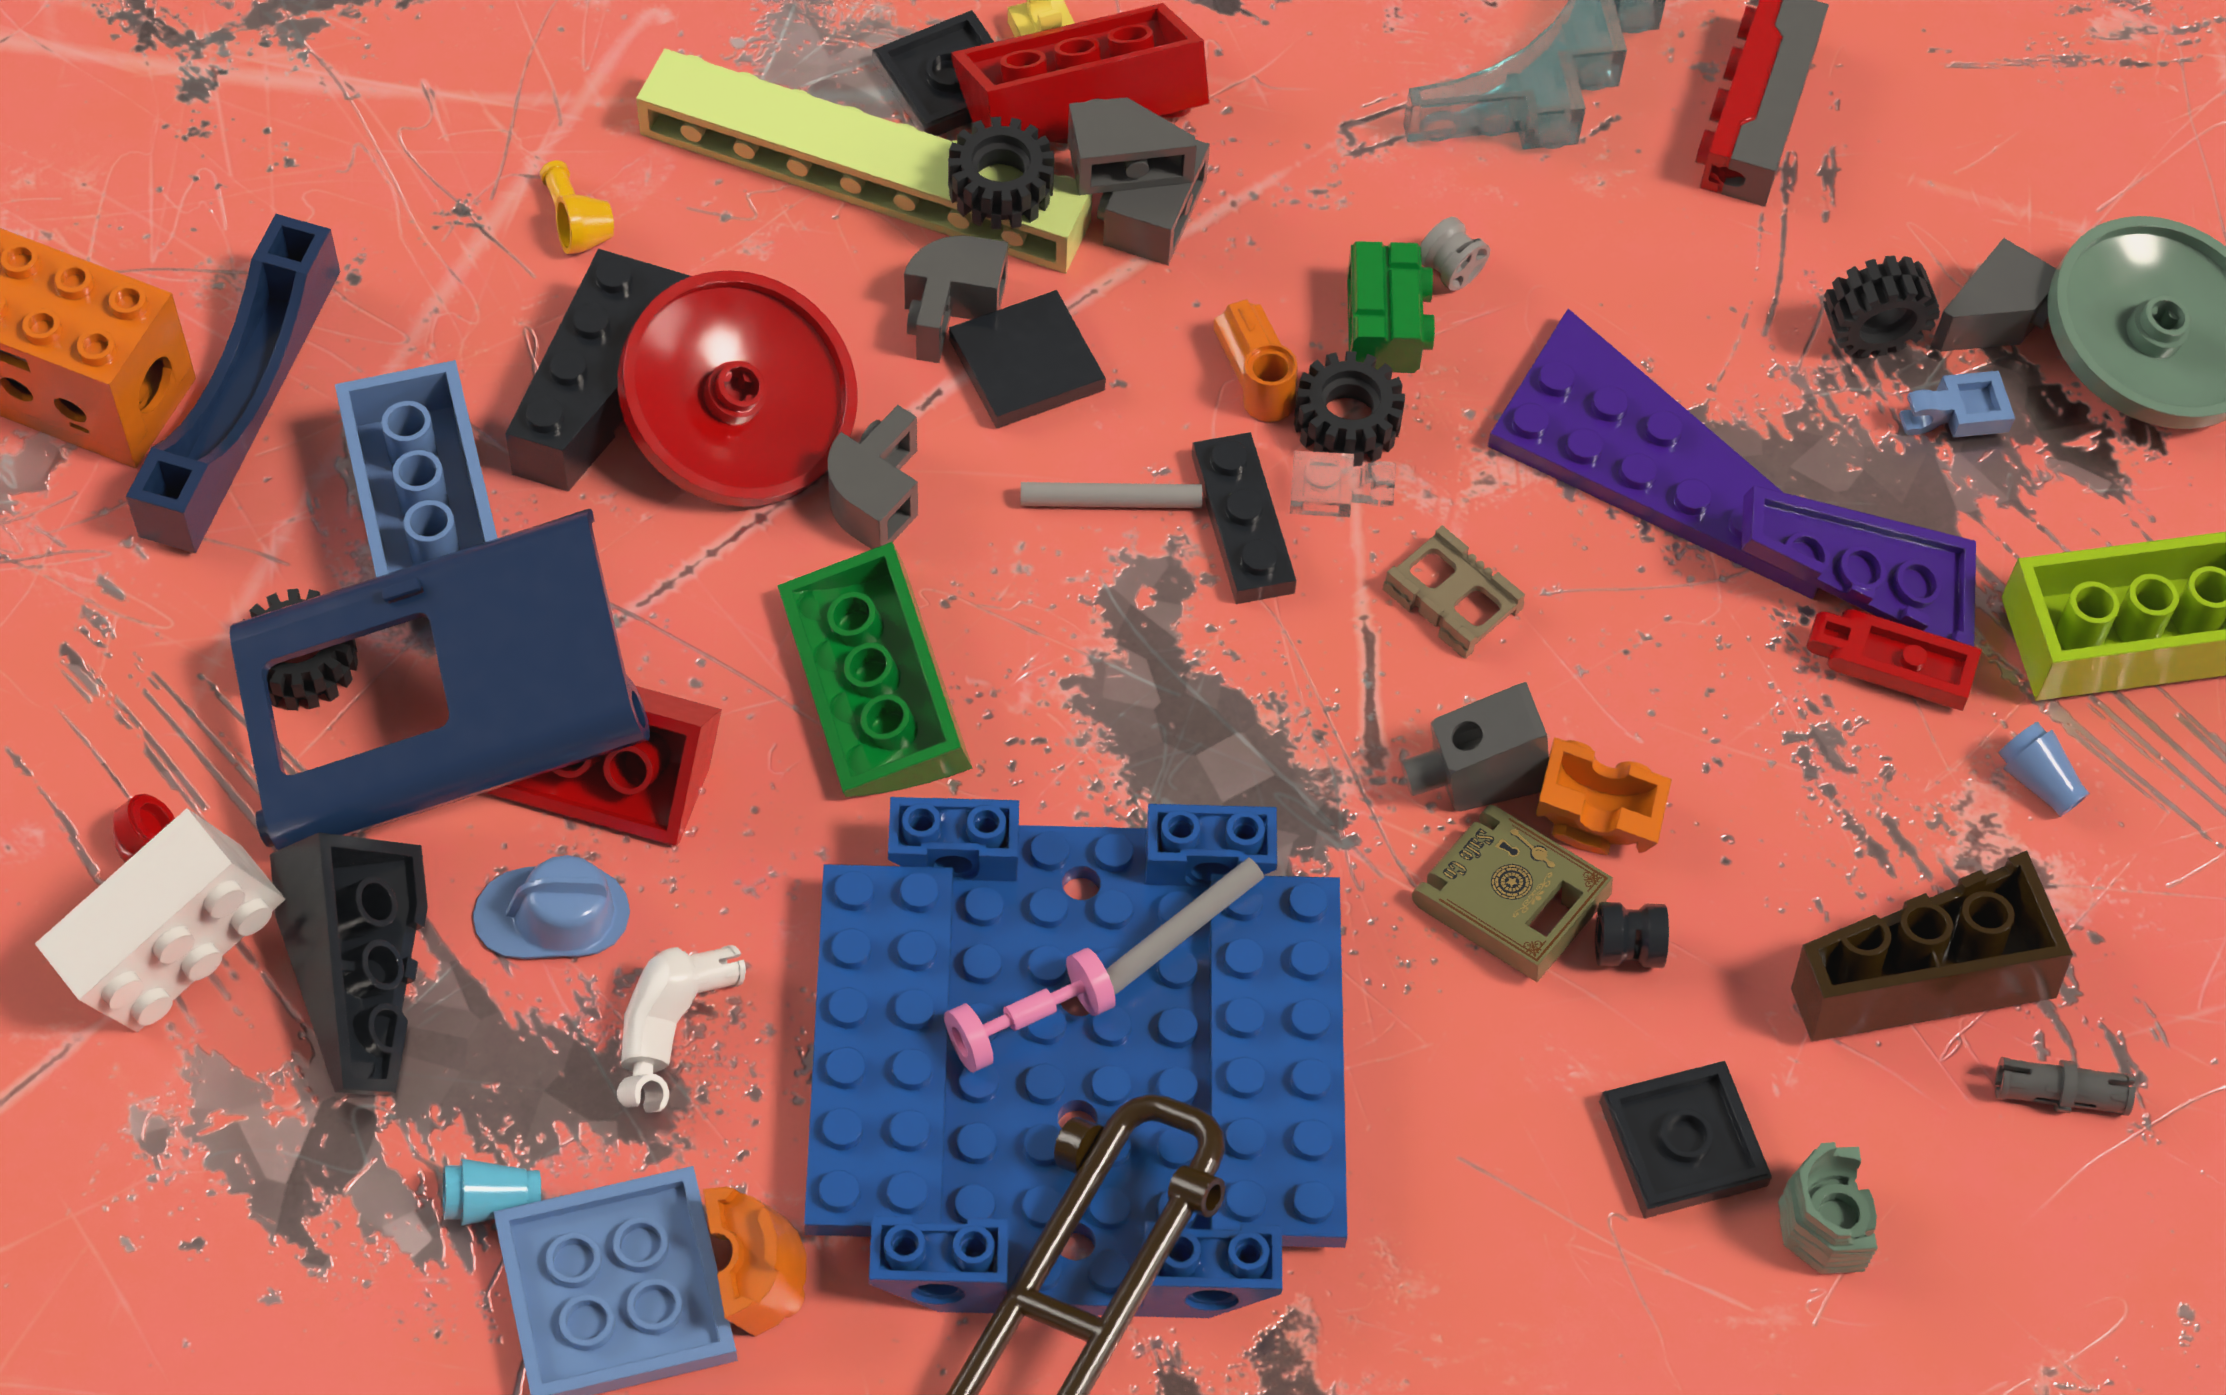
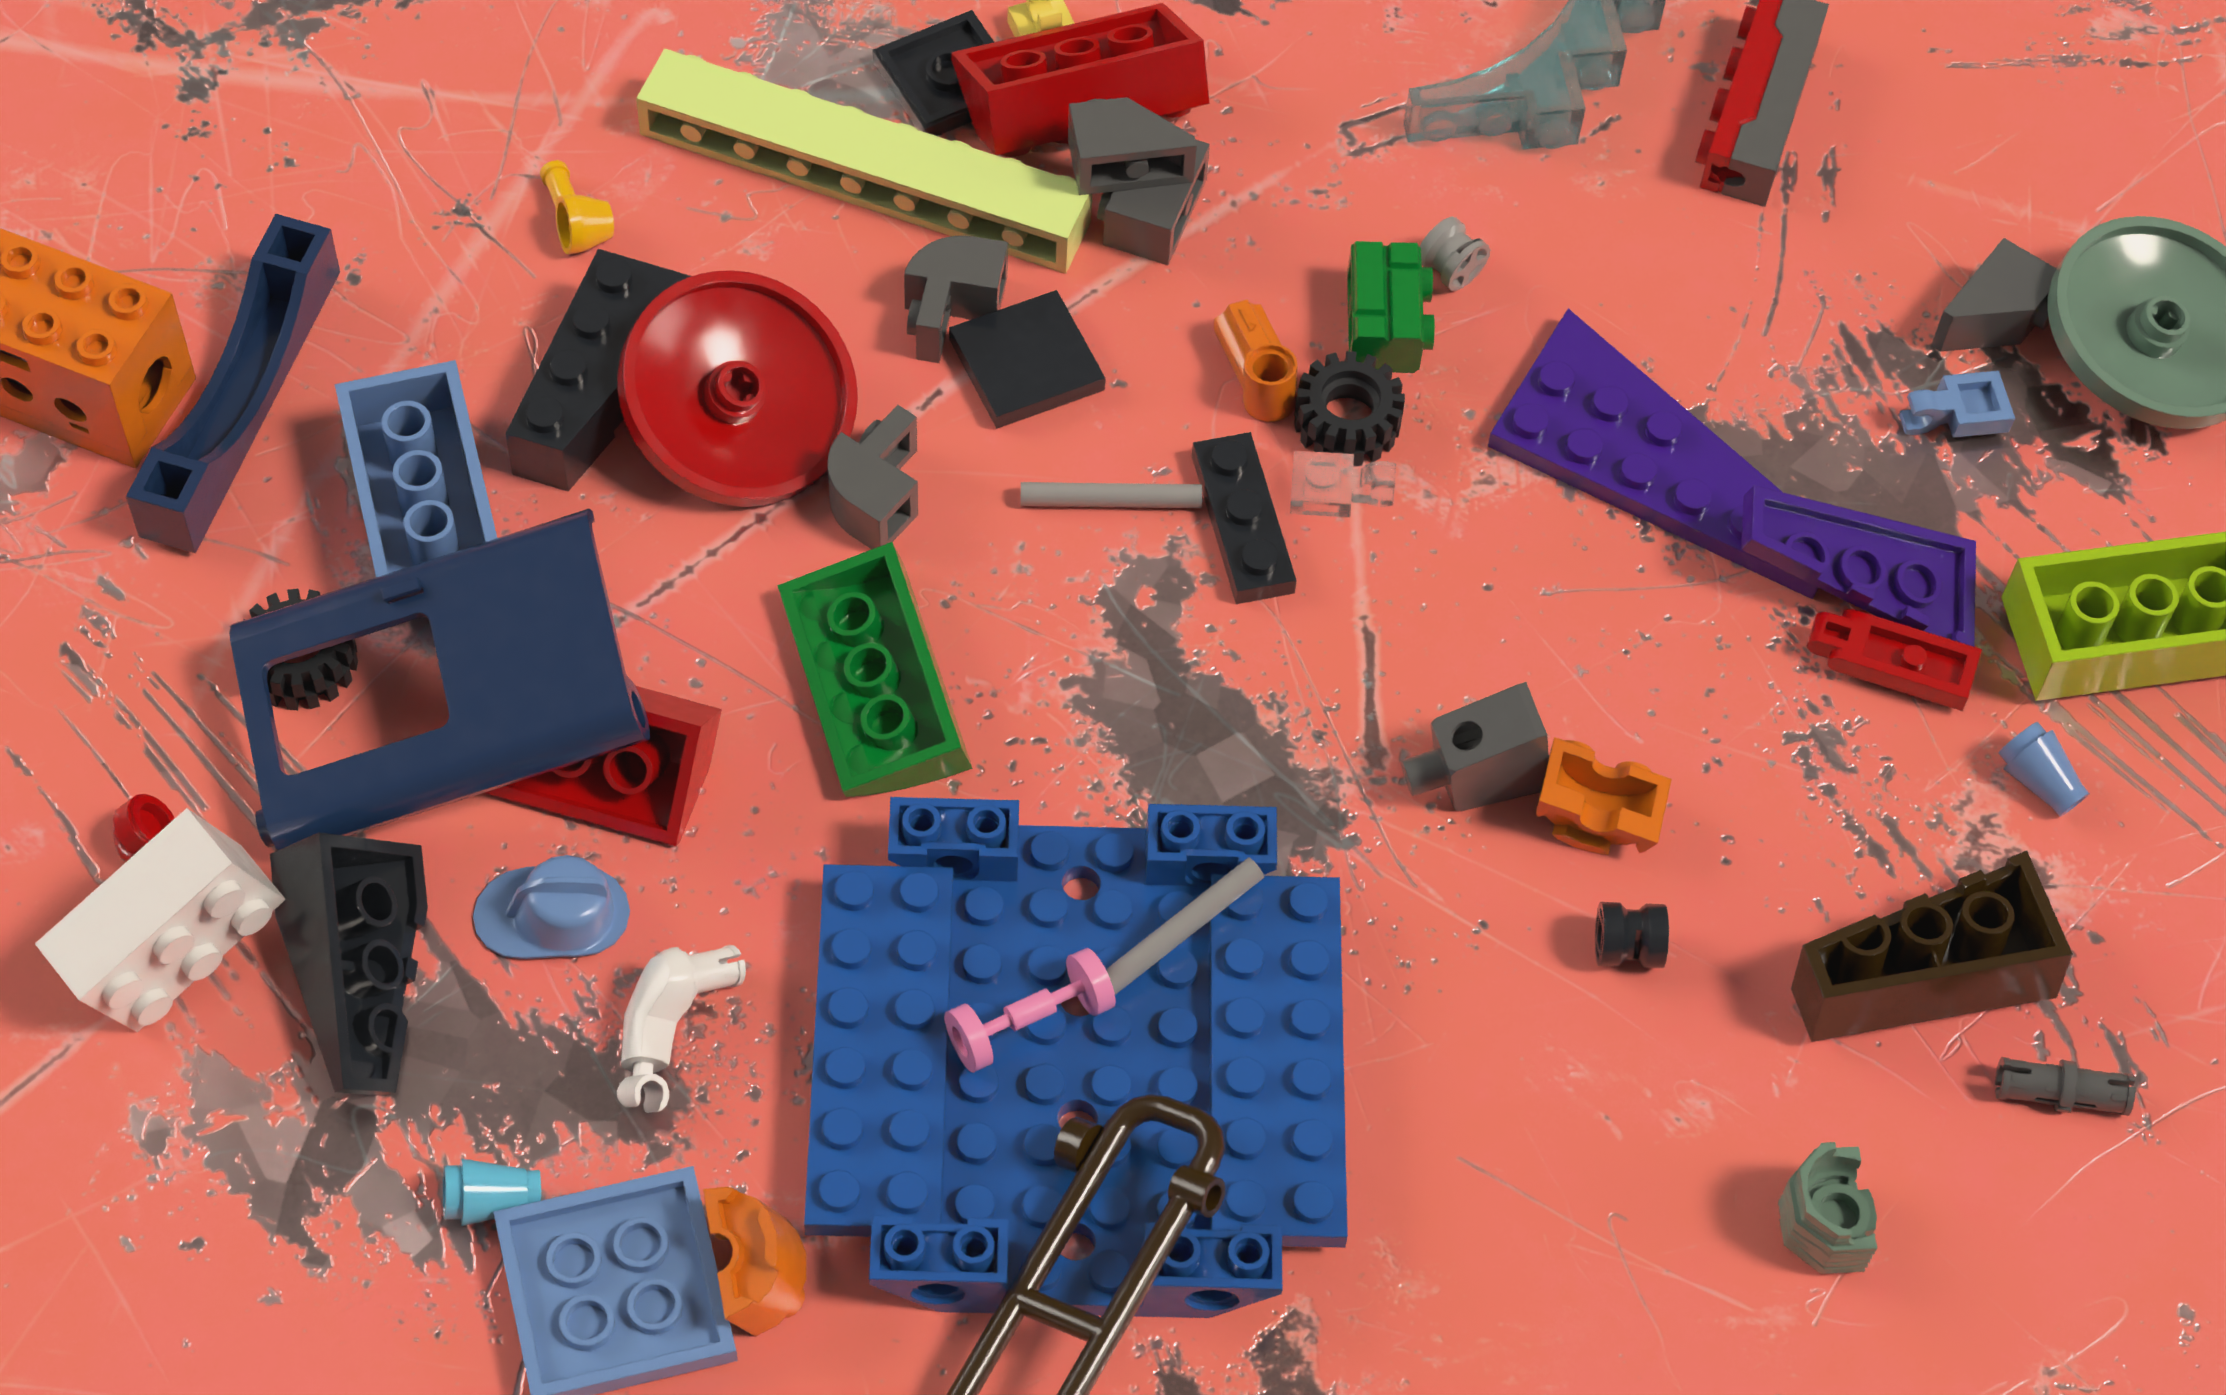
(1001, 147): black tyre -> none
(1439, 602): dark tan piece -> none
(1501, 881): olive container -> none
(1685, 1139): black tile -> none
(1881, 306): black tyre -> none

